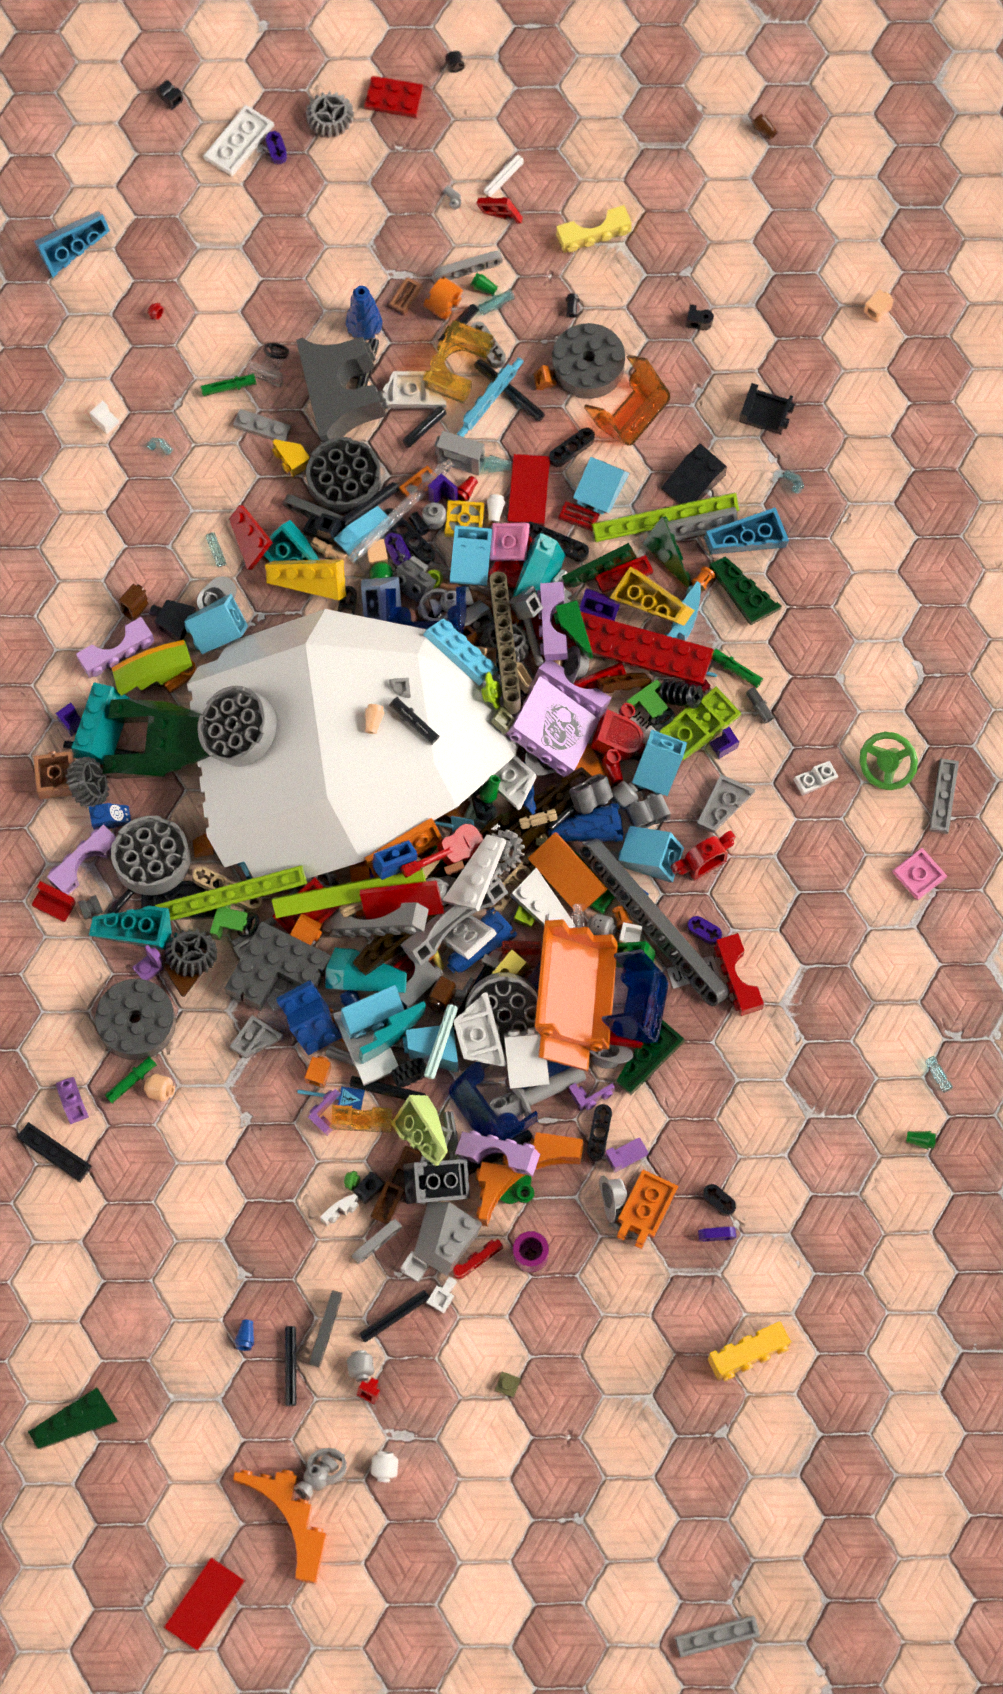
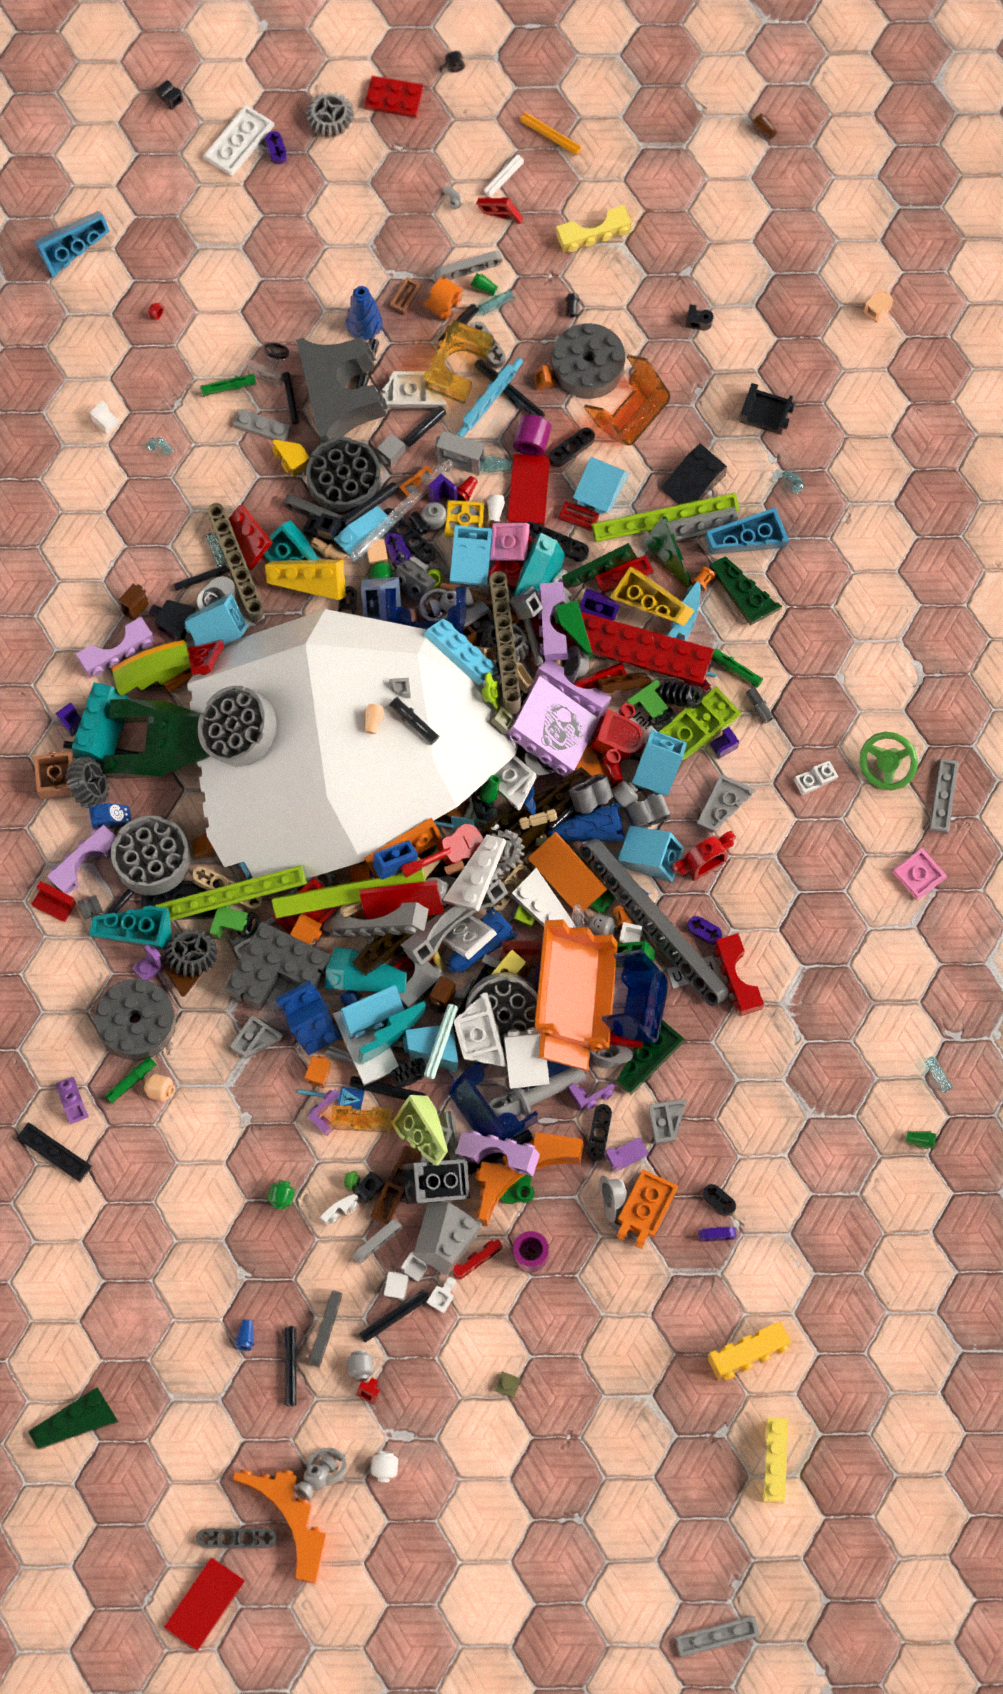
(201, 577): none -> black bar
(204, 657): none -> red wing
(236, 1542): none -> dark grey beam
(238, 569): none -> dark tan beam
(281, 1195): none -> green head
(290, 398): none -> black bar
(391, 450): none -> light grey brick
(396, 1286): none -> white panel
(532, 435): none -> magenta piece
(550, 133): none -> light orange axle
(666, 1120): none -> light grey wing
(776, 1460): none -> light yellow arch

